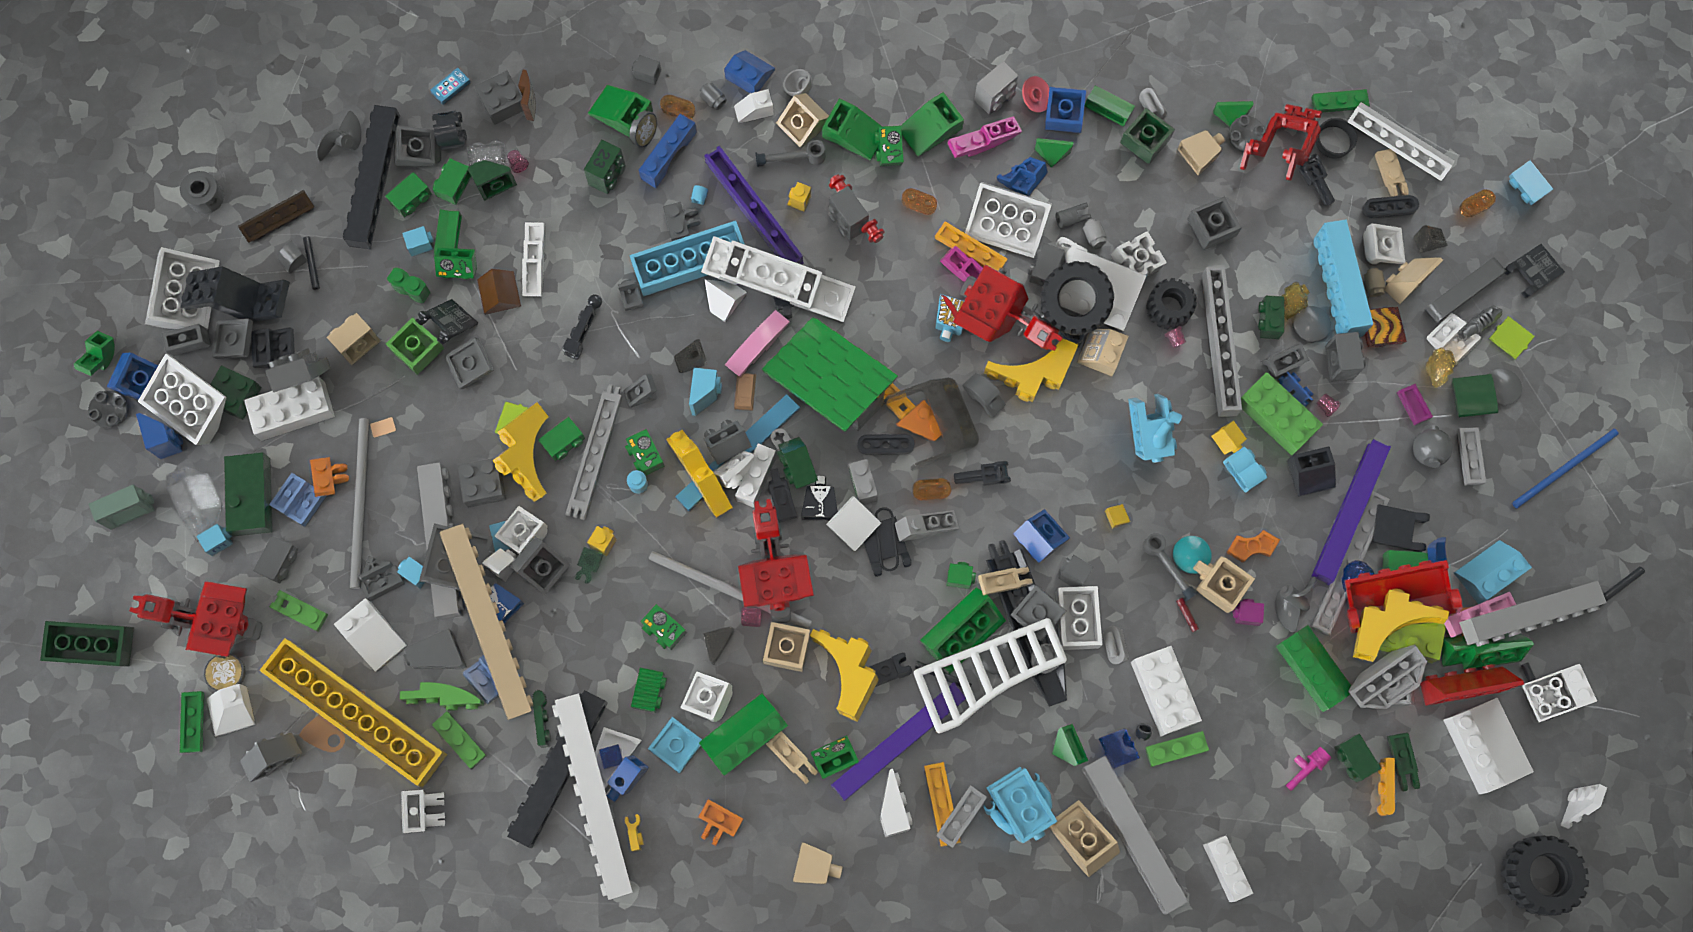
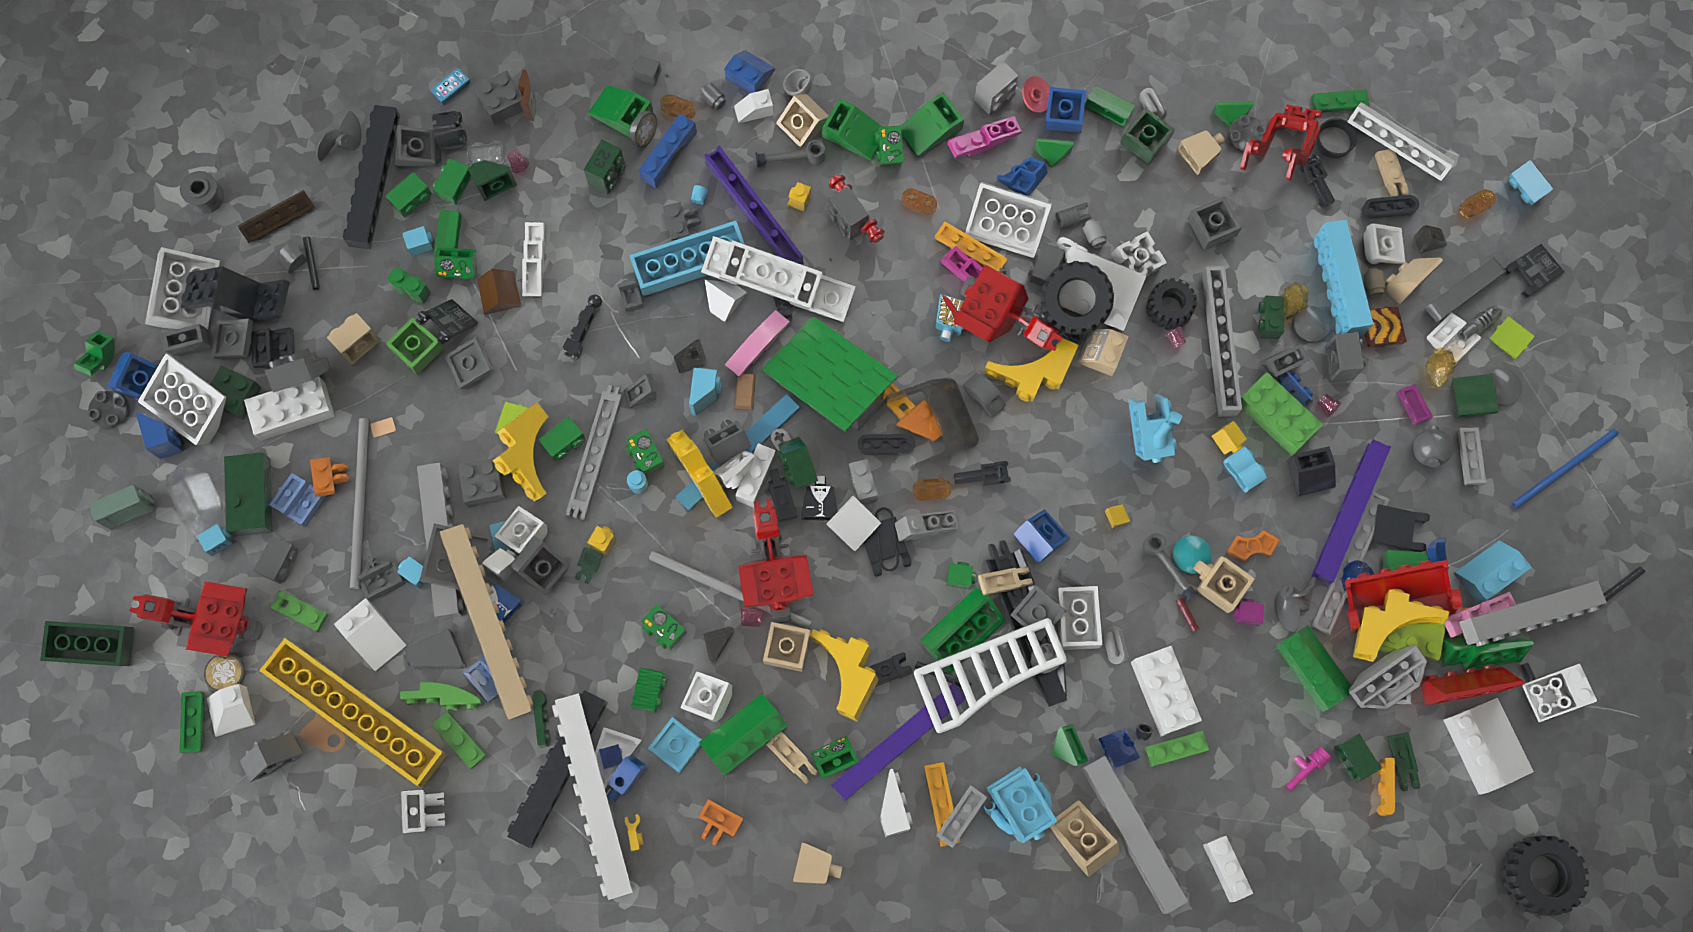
(1583, 801): white wing -> none

